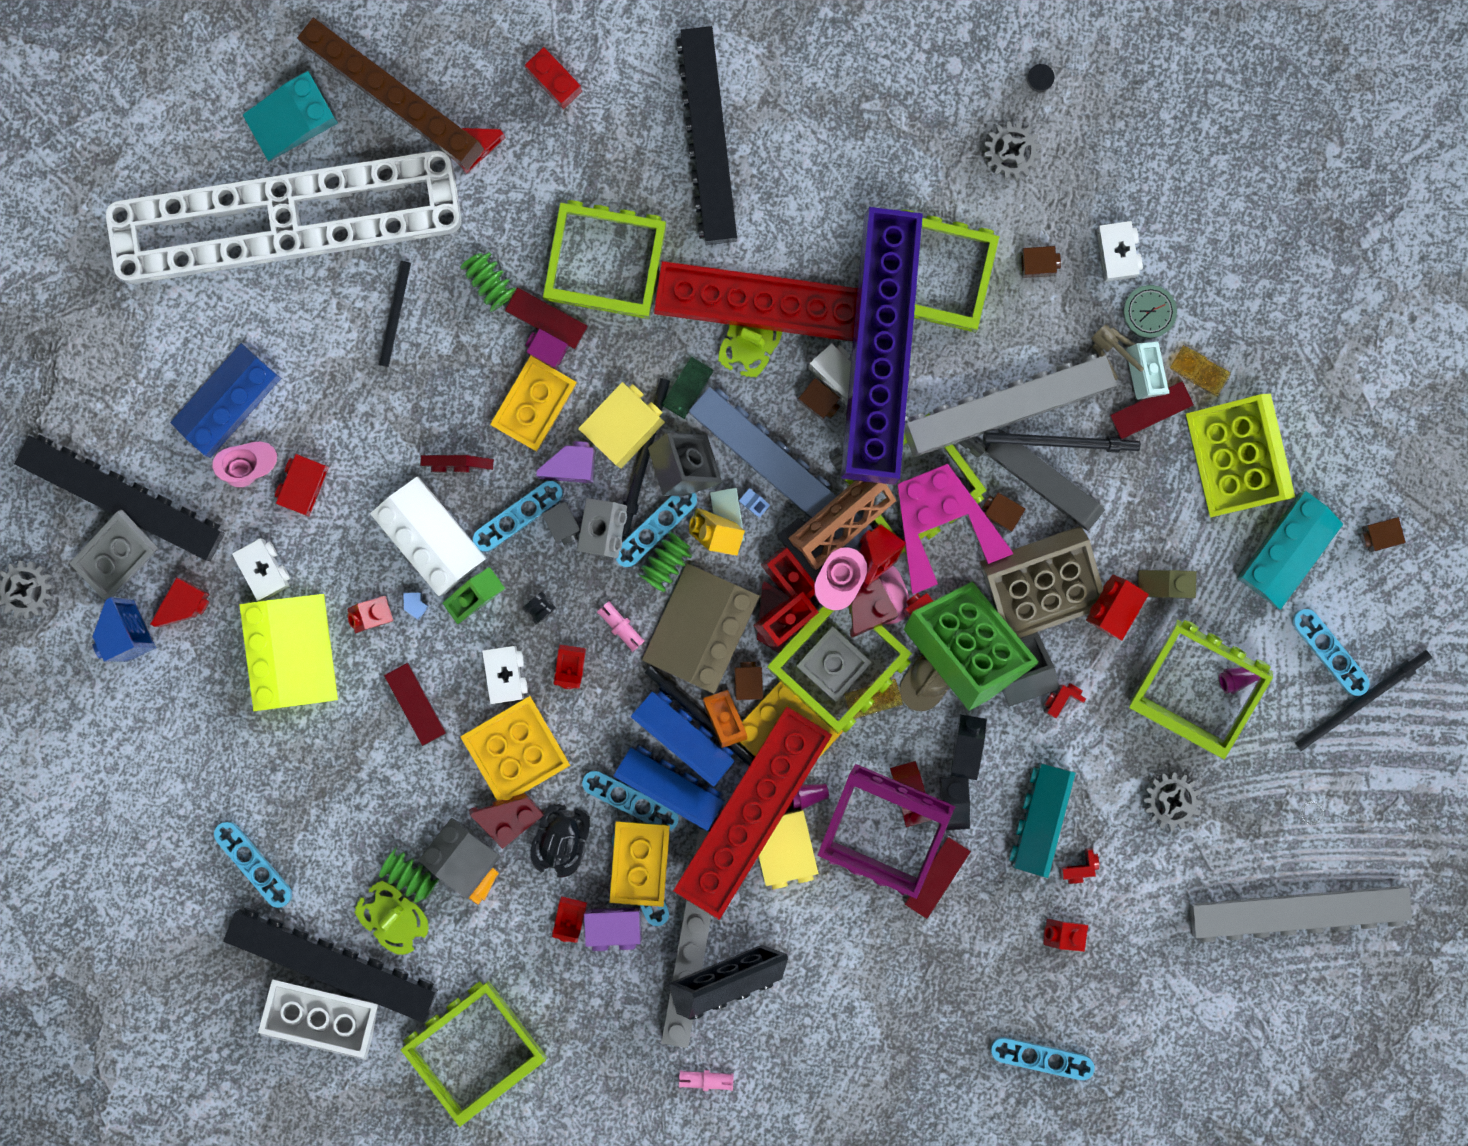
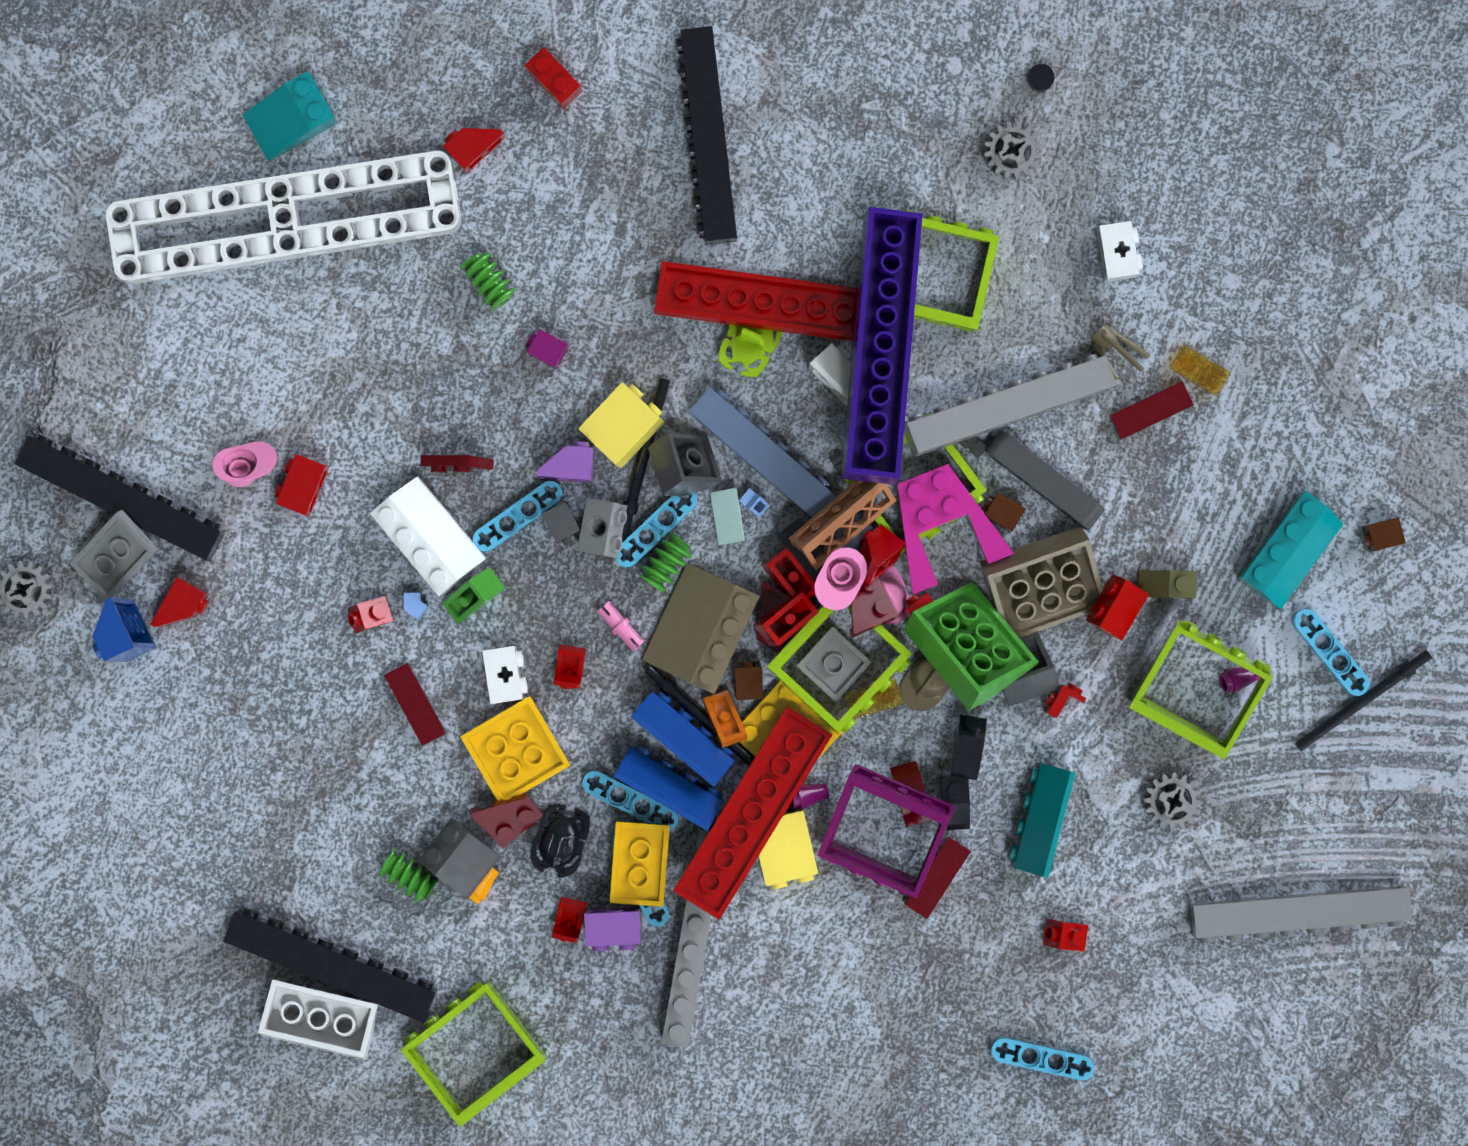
(225, 401): blue slope -> none
(249, 562): white brick -> none
(256, 861): medium azure beam -> none
(288, 652): neon yellow slope -> none
(390, 93): reddish brown brick -> none
(393, 919): lime shield -> none
(394, 314): black bar -> none
(533, 403): yellow plate -> none
(539, 608): black wheel -> none
(545, 317): dark red tile -> none
(595, 302): lime window -> none
(687, 387): clear green slope -> none
(706, 1080): bright pink pin -> none
(716, 532): yellow slope -> none
(727, 981): black slope -> none
(819, 400): reddish brown brick -> none
(1040, 262): reddish brown brick -> none
(1077, 873): red bracket -> none
(1111, 444): black bar -> none
(1150, 311): sand green tile -> none
(1152, 379): light aqua slope -> none
(1240, 455): neon yellow slope -> none

